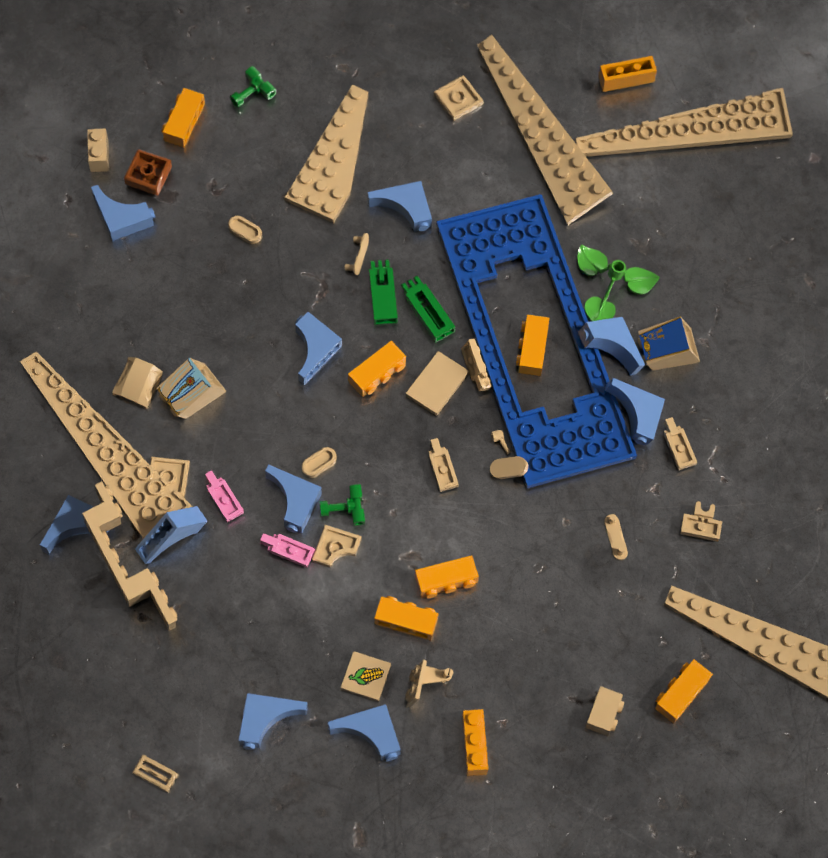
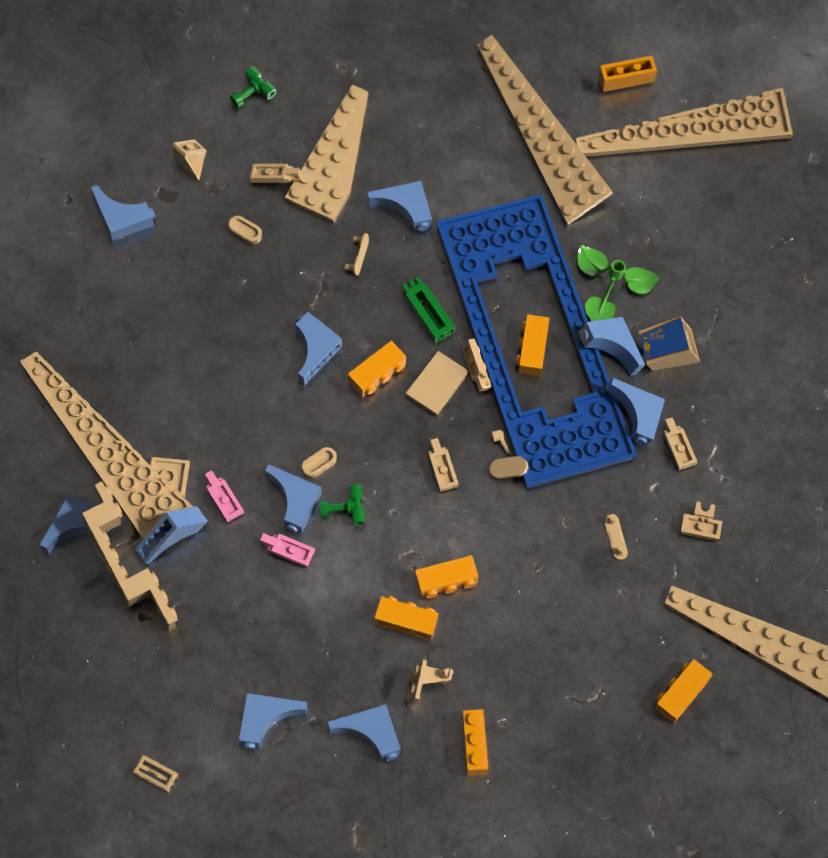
(98, 150): tan brick -> none
(138, 381): tan slope -> none
(142, 164): dark orange brick -> none
(183, 117): light orange brick -> none
(190, 156): none -> tan slope
(190, 388): tan slope -> none
(274, 173): none -> tan hinge
(335, 544): tan tile -> none
(366, 676): tan tile -> none
(383, 295): green hinge -> none
(458, 97): tan tile -> none
(604, 711): tan brick -> none

